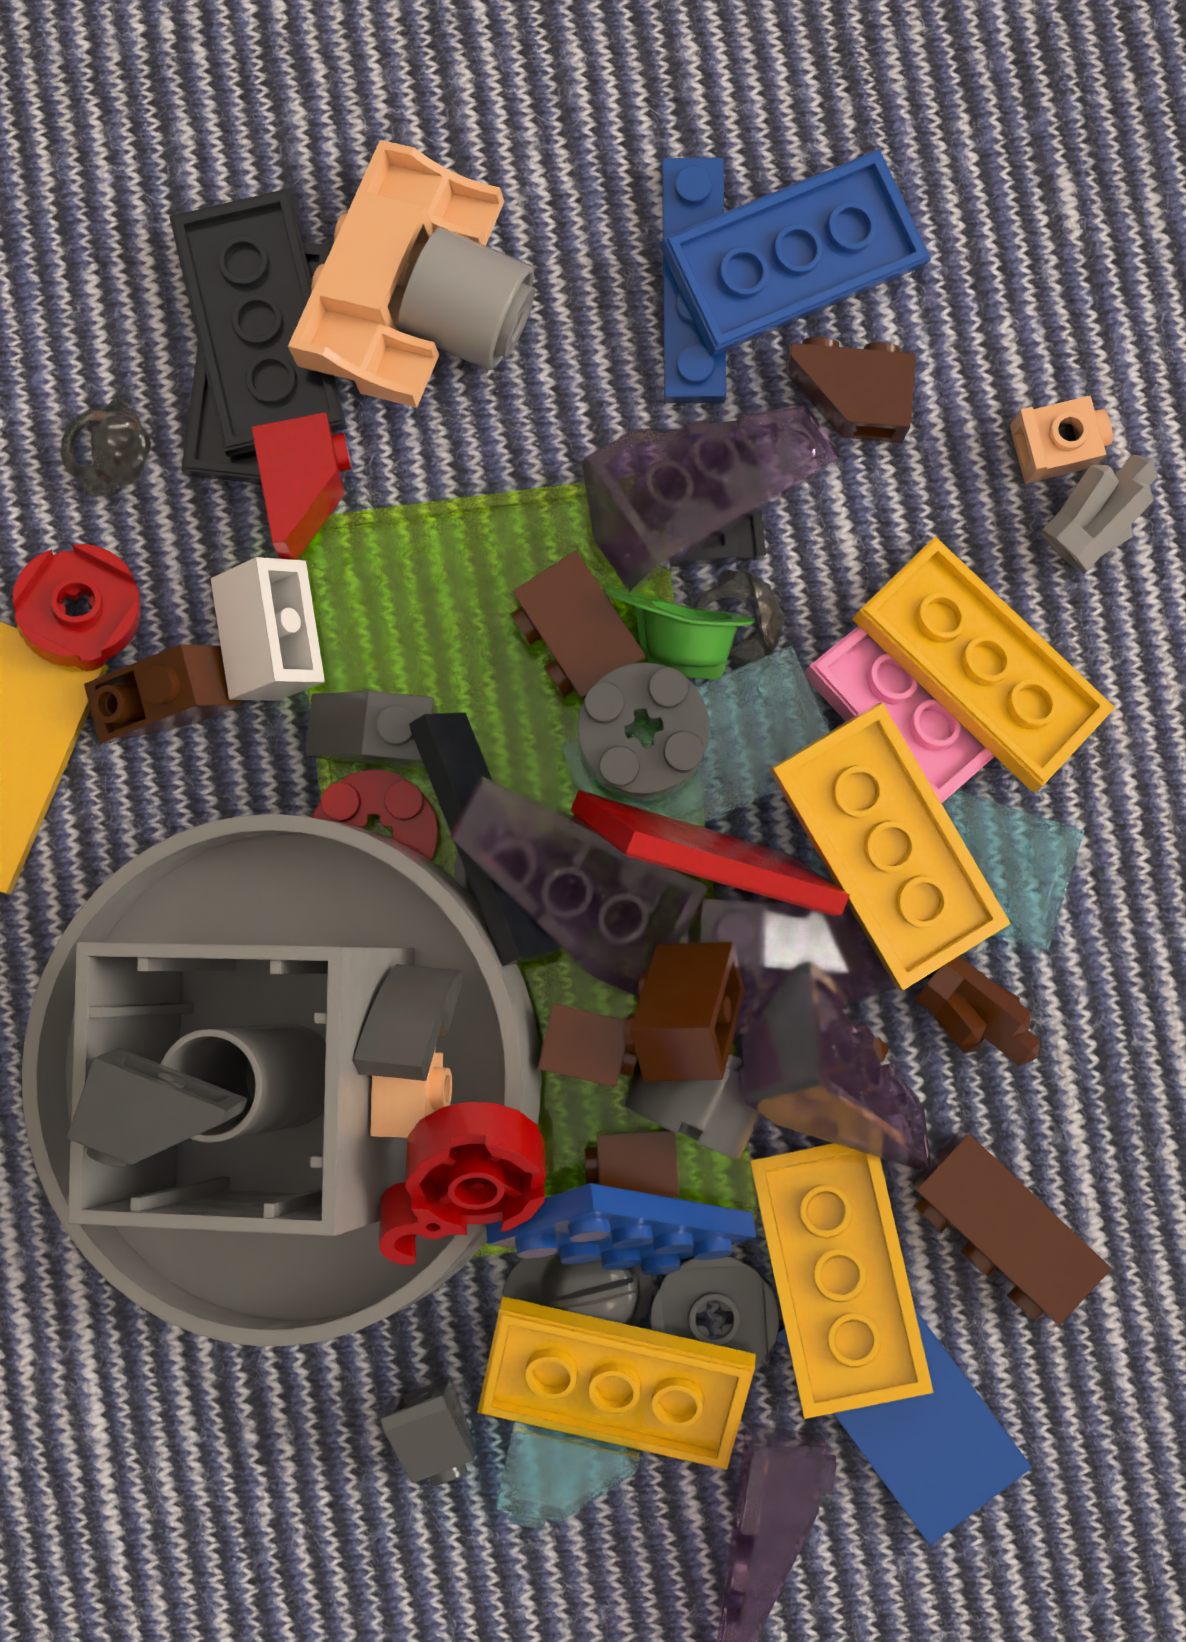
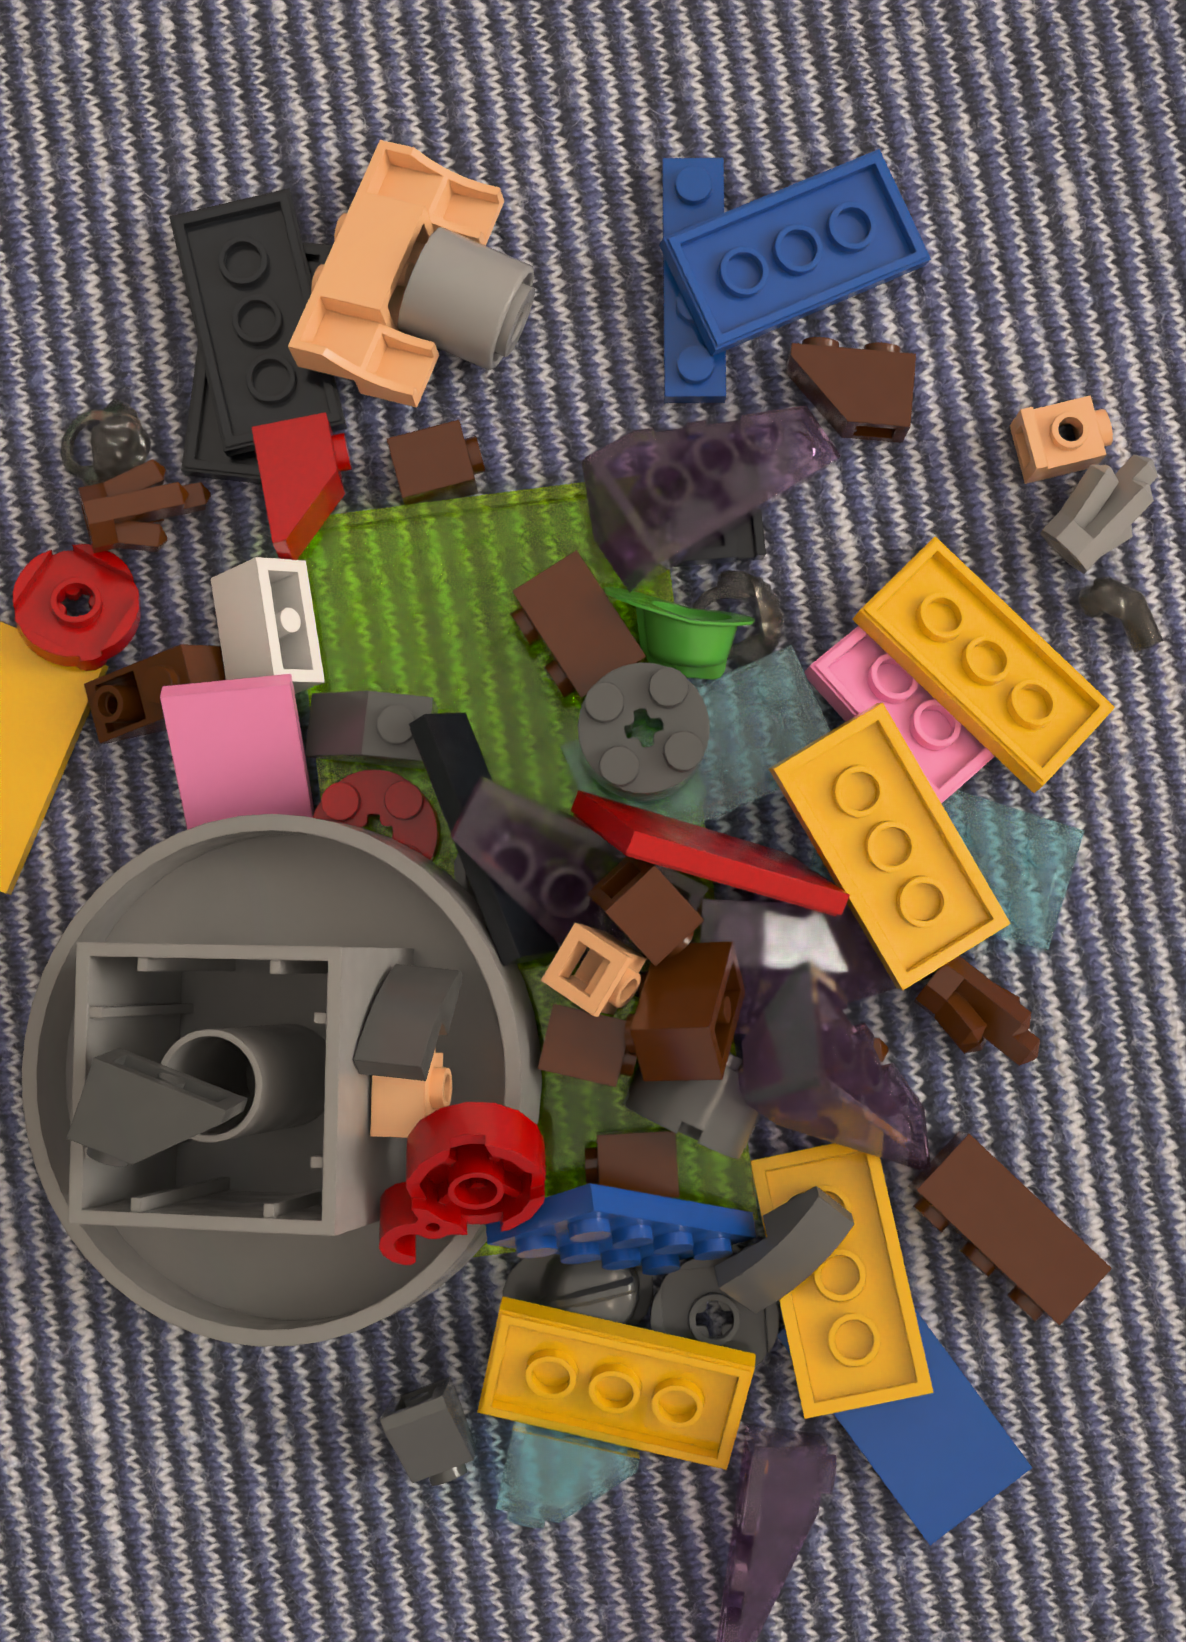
(132, 506): none -> reddish brown rock
(237, 748): none -> bright pink tile
(436, 463): none -> reddish brown brick
(604, 978): none -> light nougat brick
(646, 909): none -> reddish brown brick
(797, 1243): none -> dark grey slope
(1125, 604): none -> clear smoke arm

